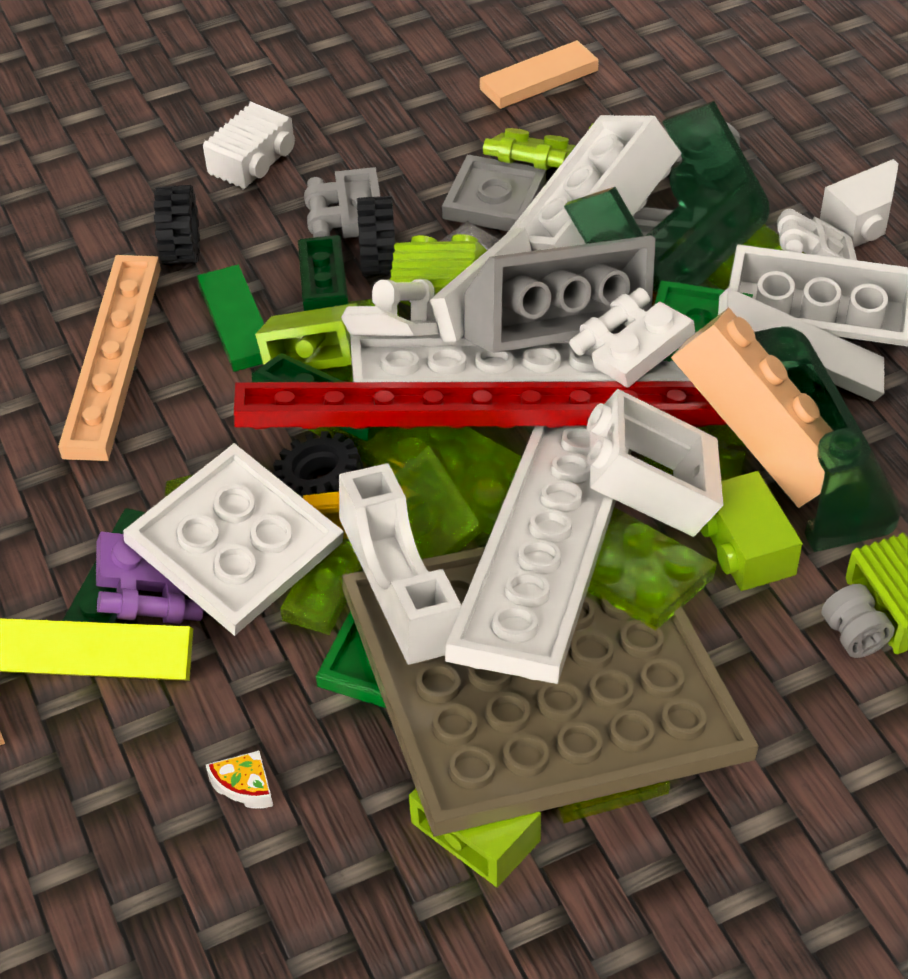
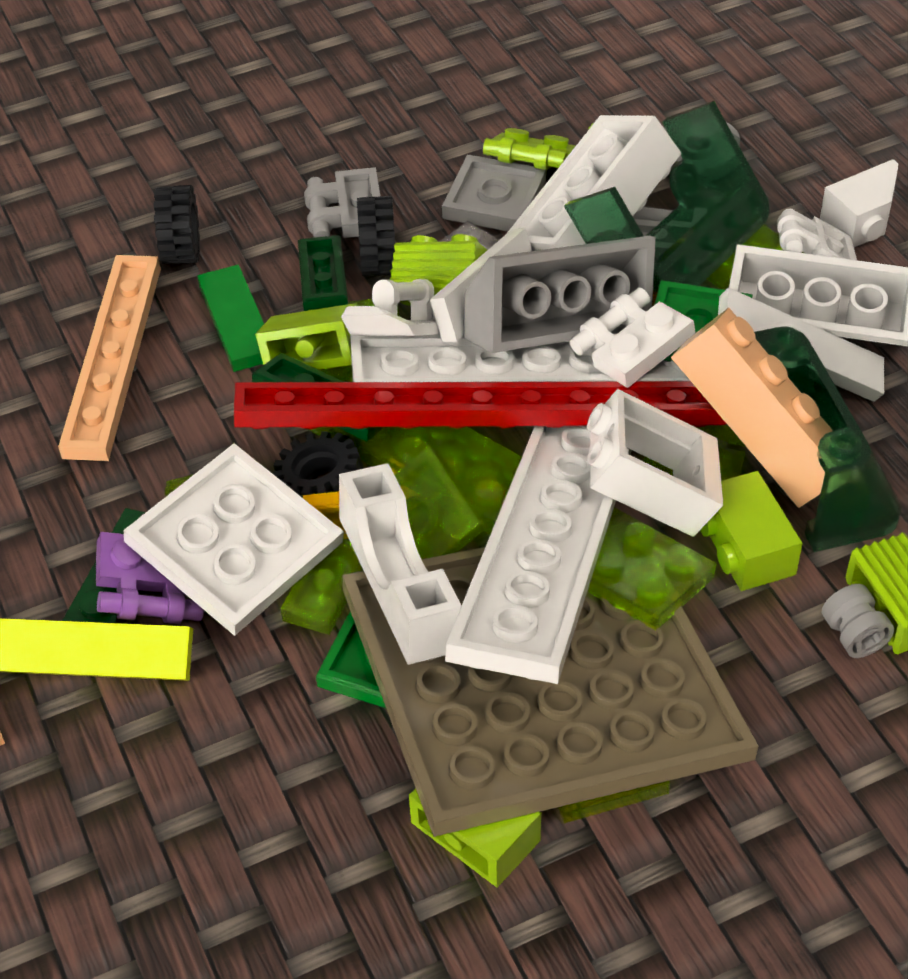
(241, 780): tile -> none
(248, 145): white brick -> none
(538, 74): light nougat tile -> none

